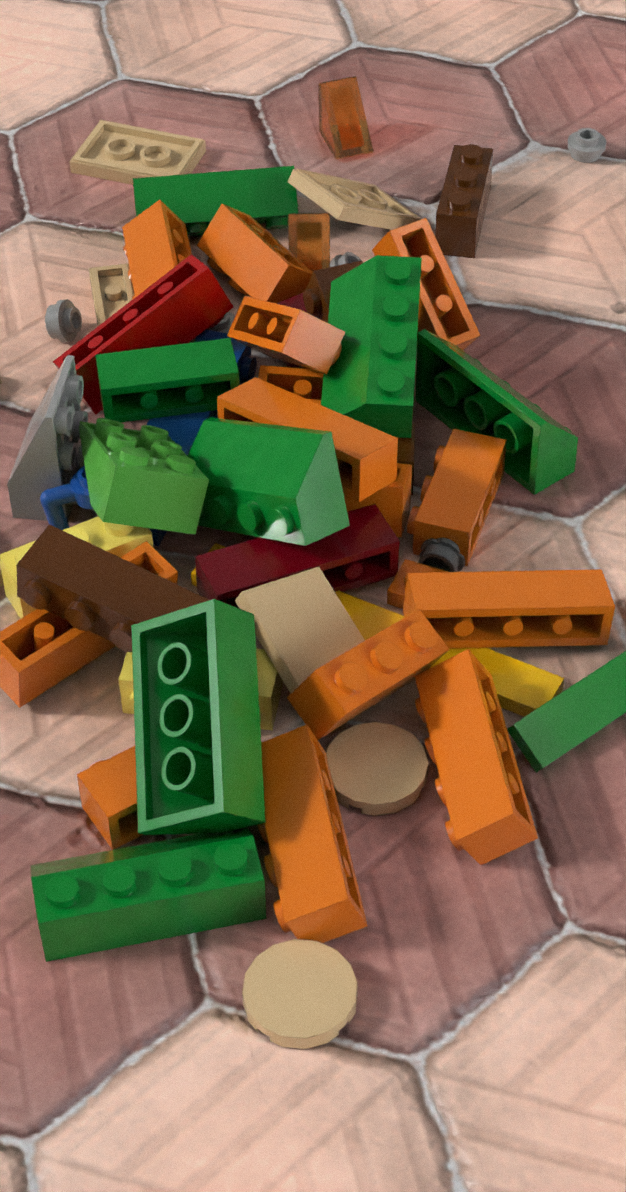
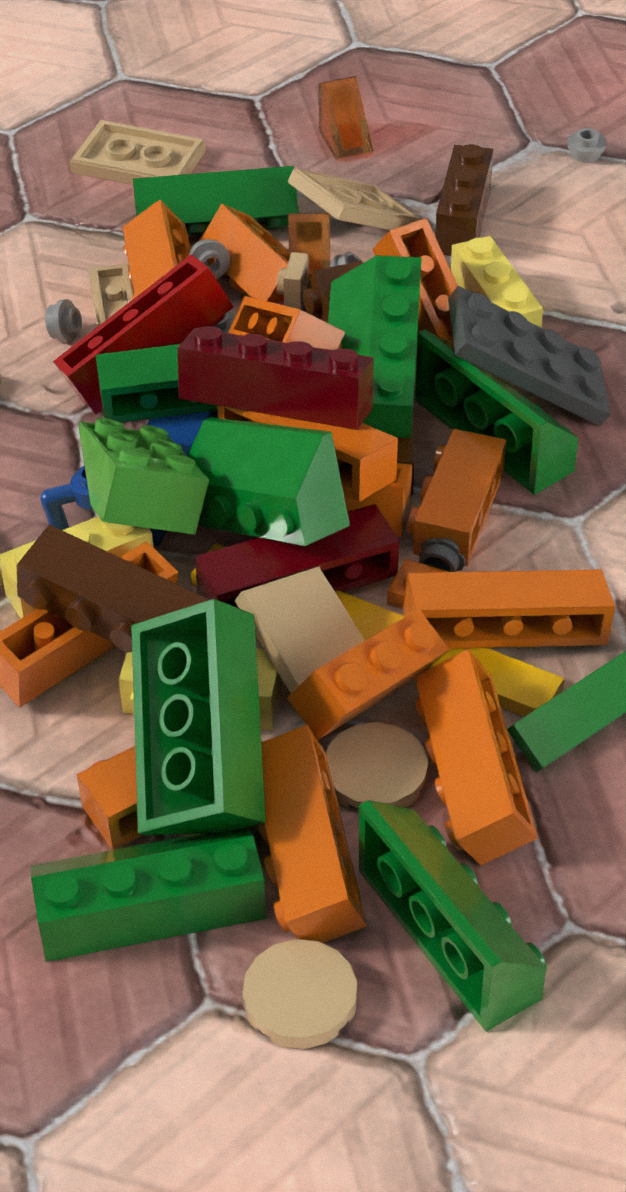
(50, 446): light grey slope -> none
(211, 248): none -> light grey plate
(276, 377): none -> dark red brick
(294, 280): none -> tan plate
(448, 914): none -> green slope
(484, 269): none -> light yellow brick
(528, 355): none -> dark grey plate

